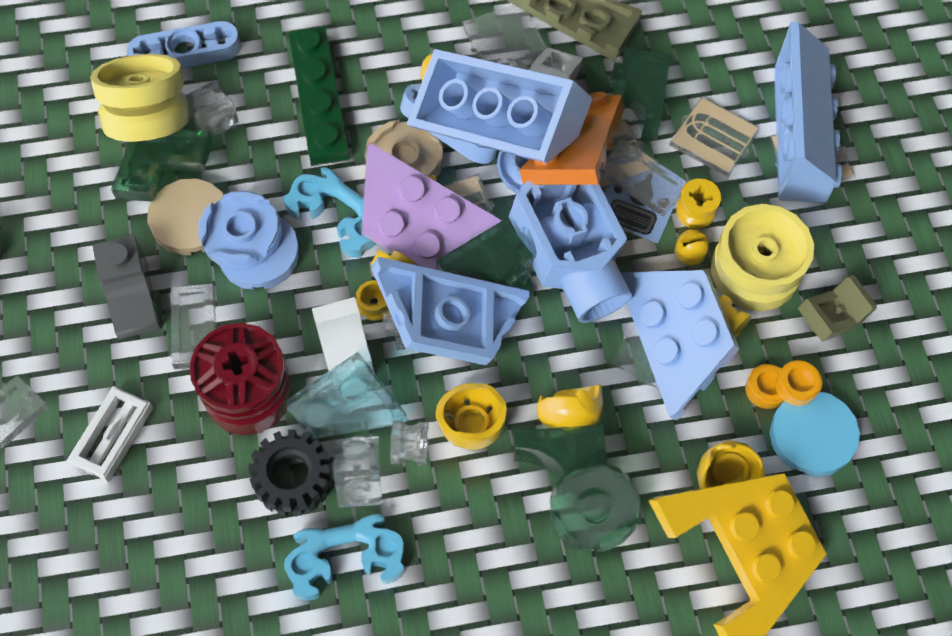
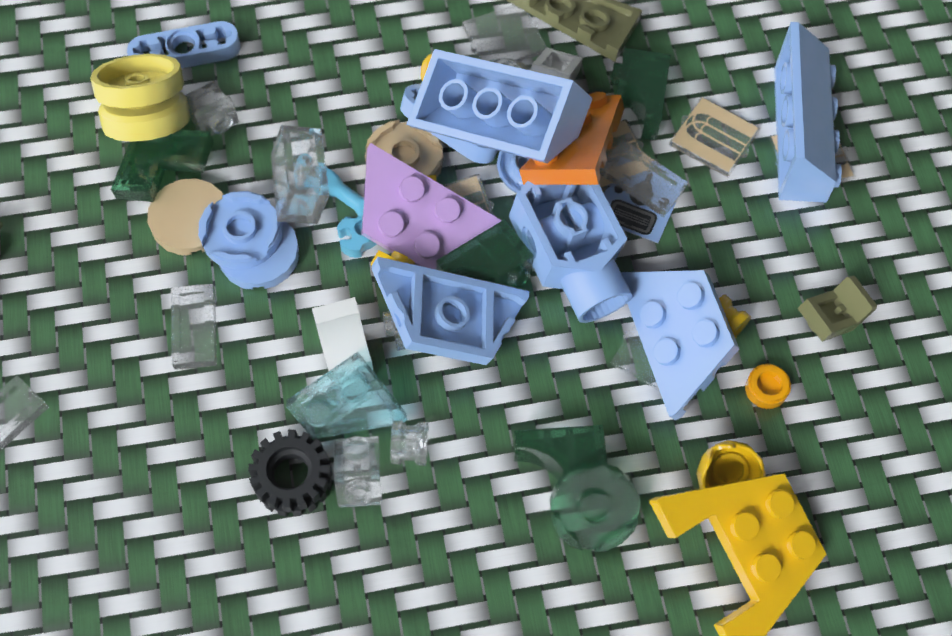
(125, 440): white tile -> none
(126, 286): dark grey arch -> none
(244, 401): dark red wheel -> none
(299, 174): none -> clear brick
(305, 567): medium azure helmet -> none
(318, 96): dark green plate -> none
(364, 294): yellow plate -> none
(471, 424): yellow helmet -> none
(571, 407): yellow hair -> none
(691, 211): yellow wheel -> none
(694, 252): yellow hinge -> none
(762, 257): light yellow wheel -> none
(798, 383): light orange tile -> none
(815, 436): medium azure tile -> none

